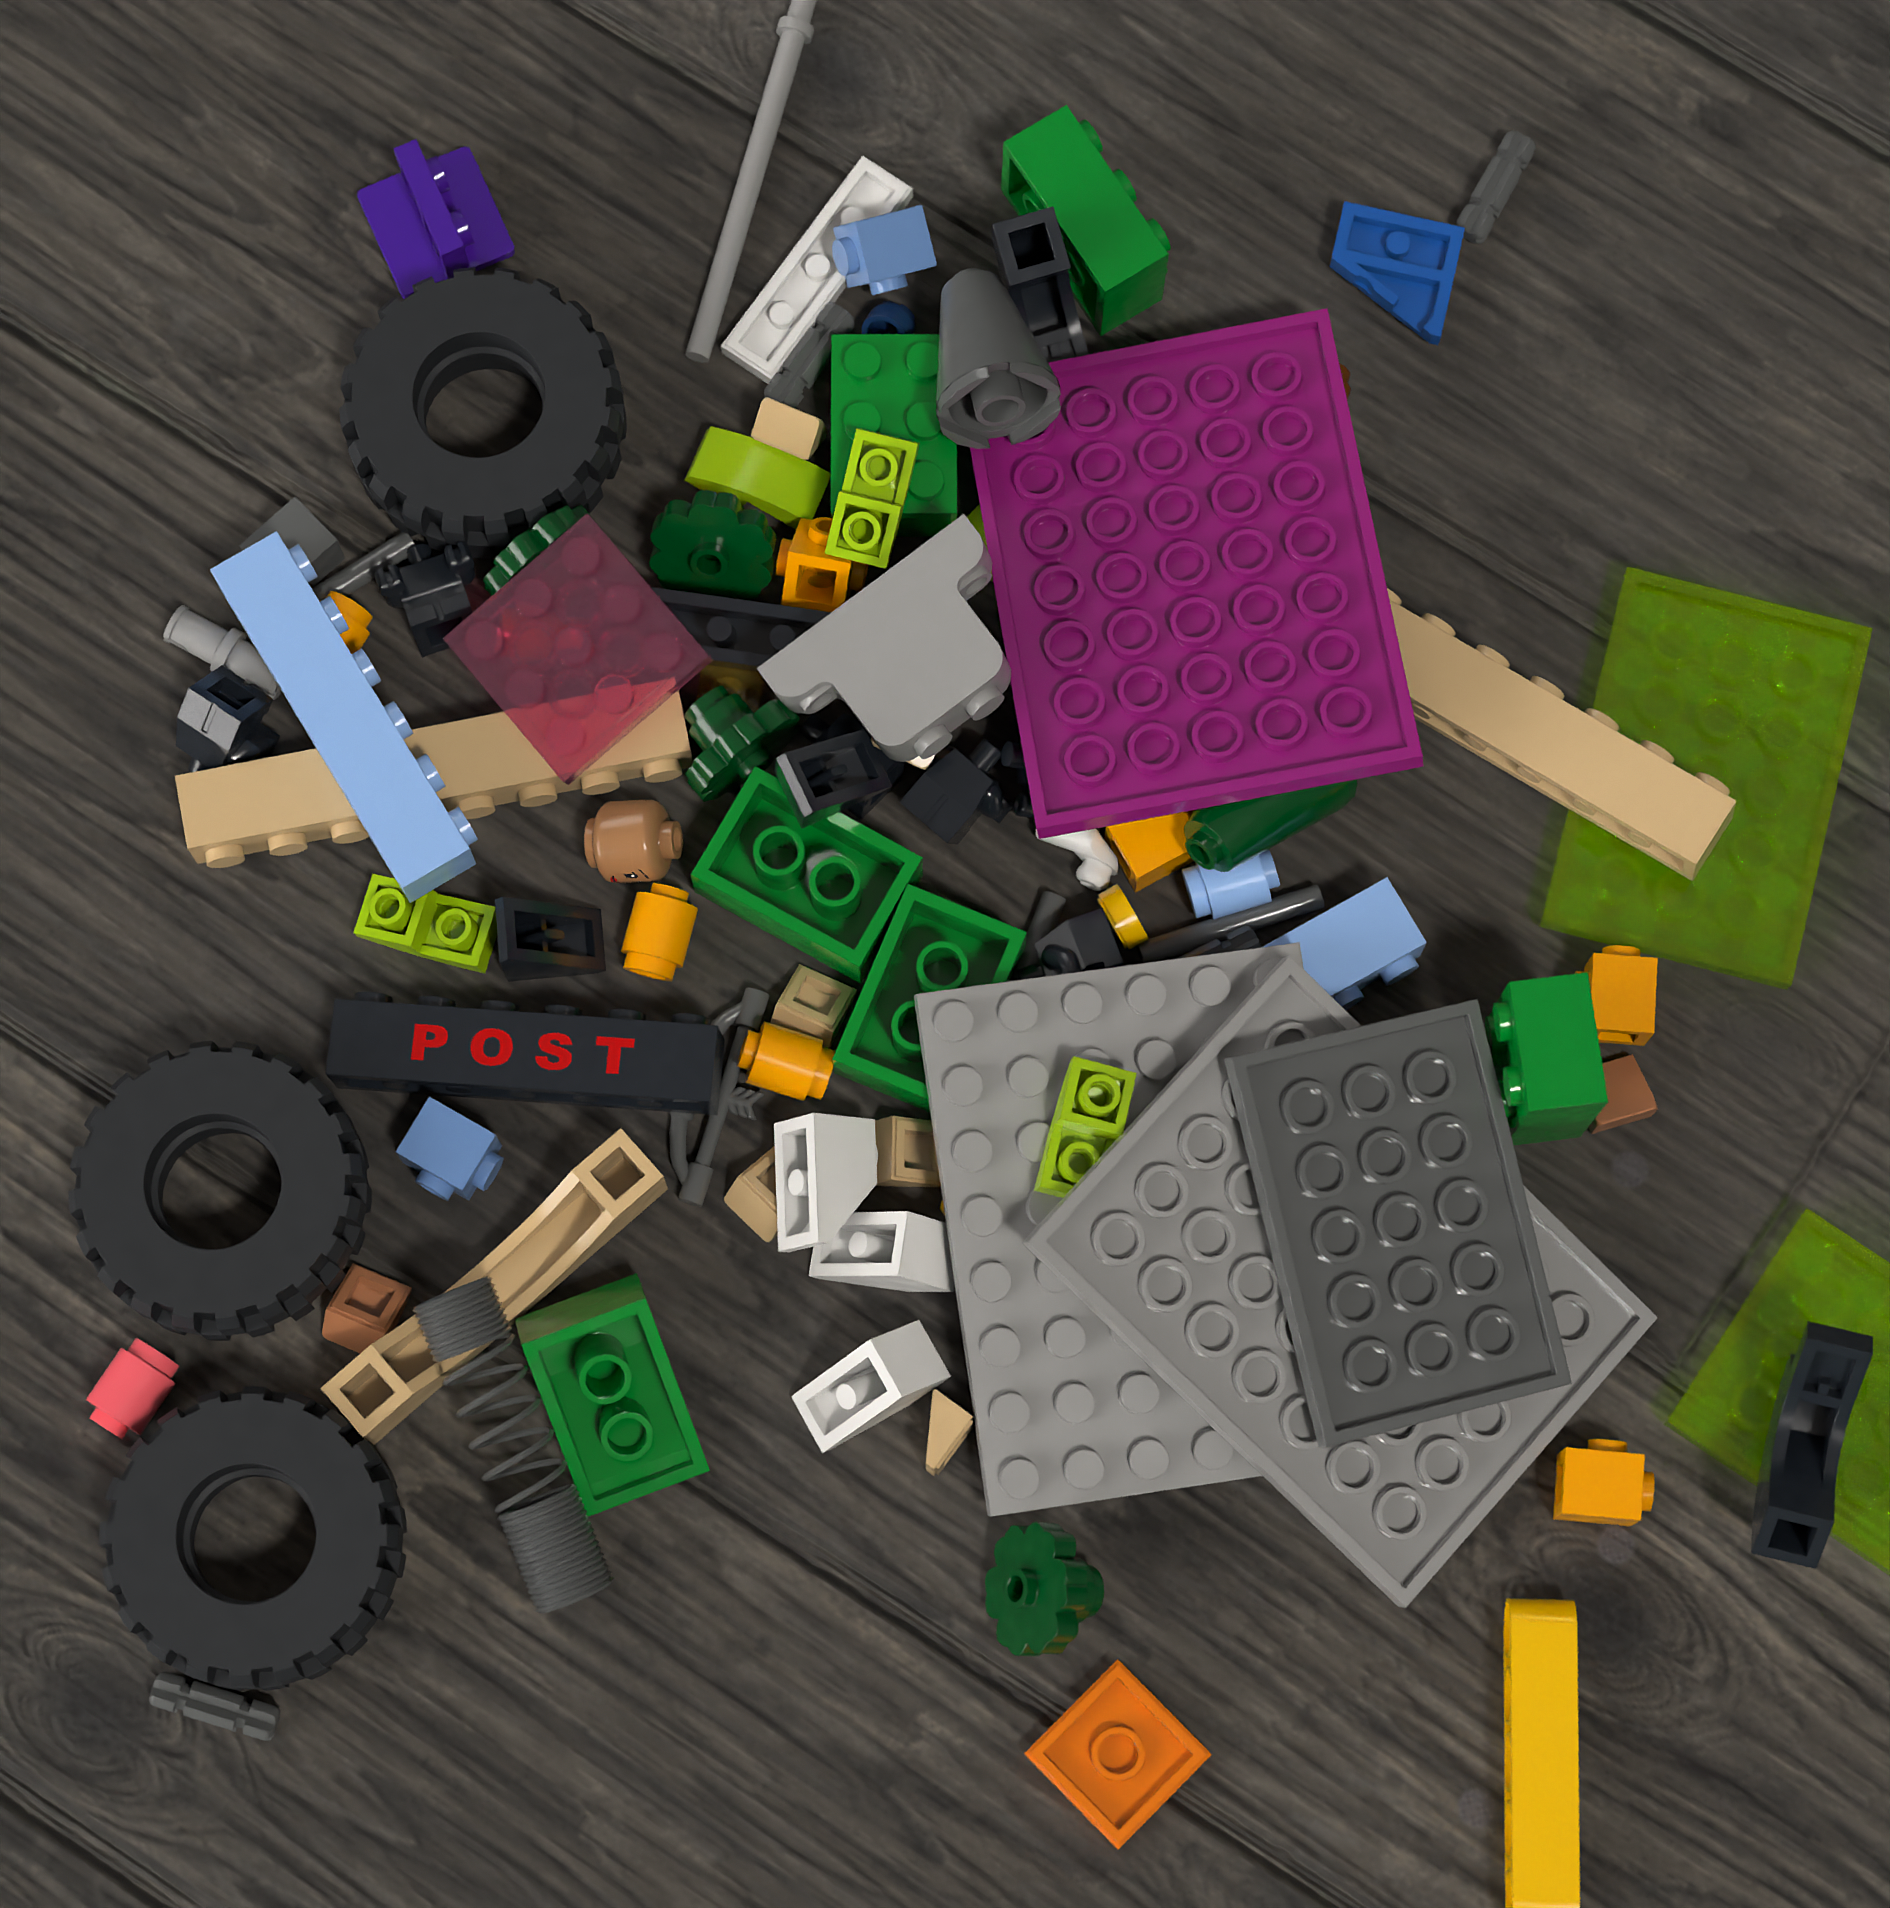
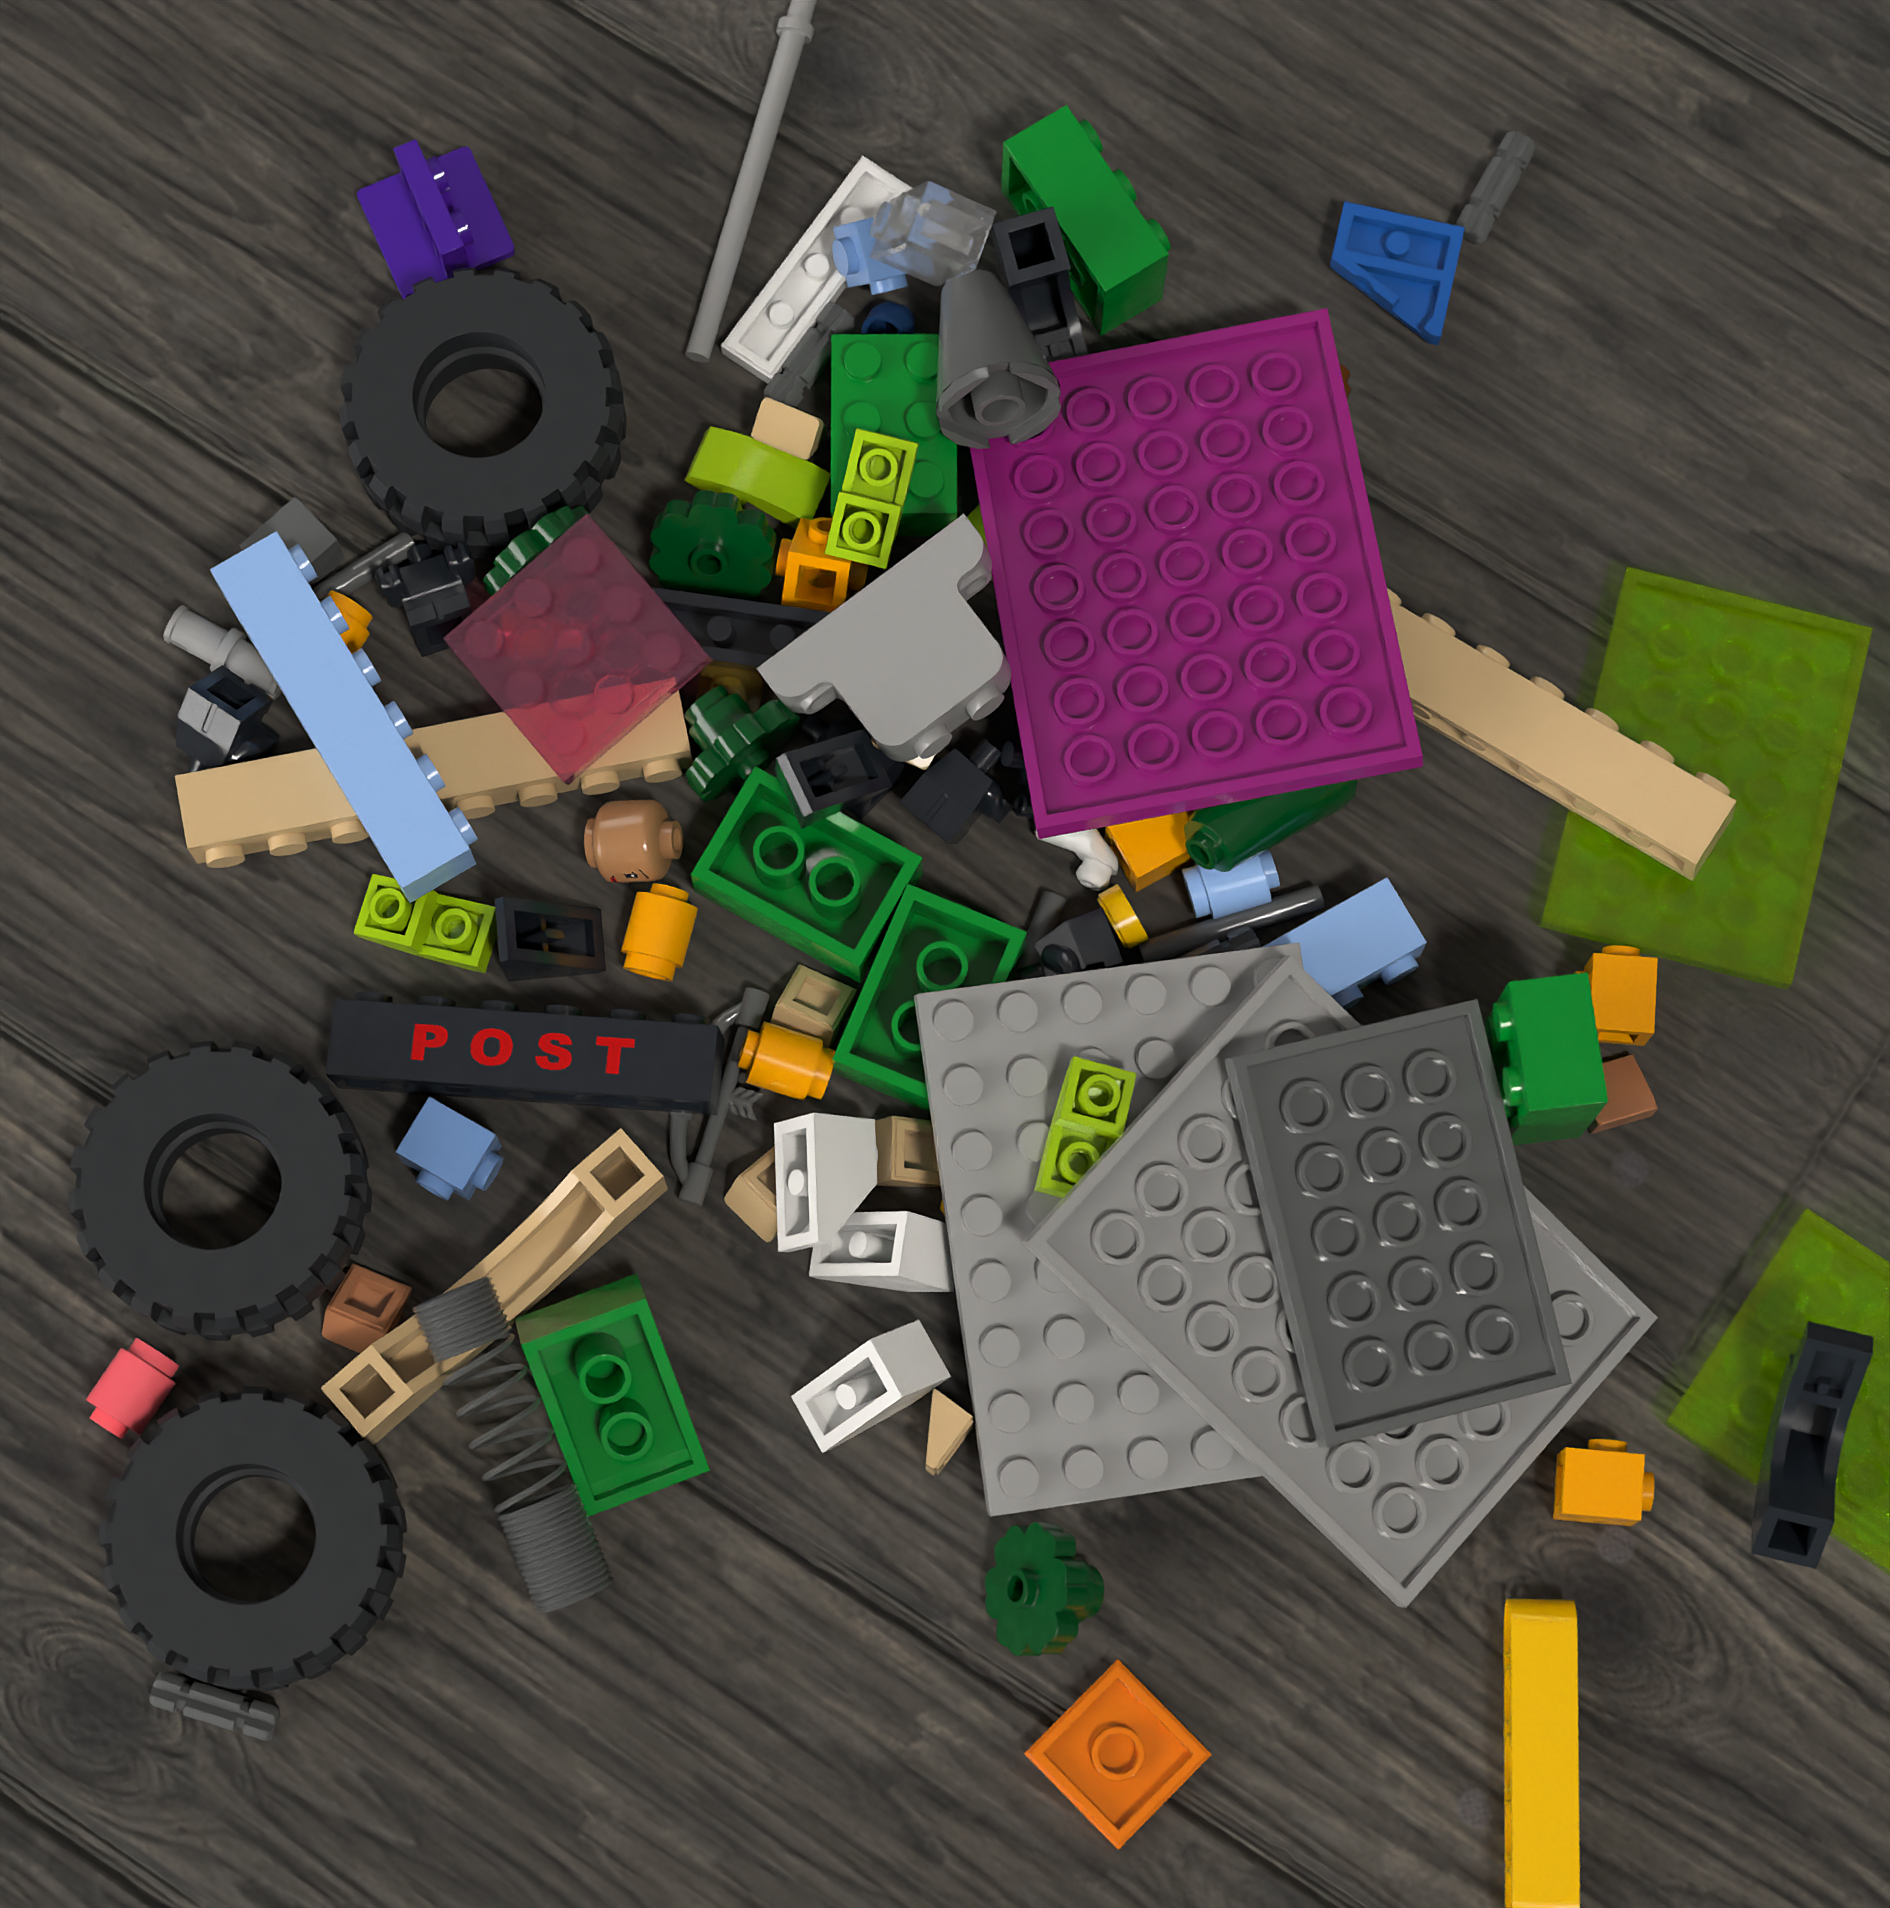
(931, 233): none -> clear brick

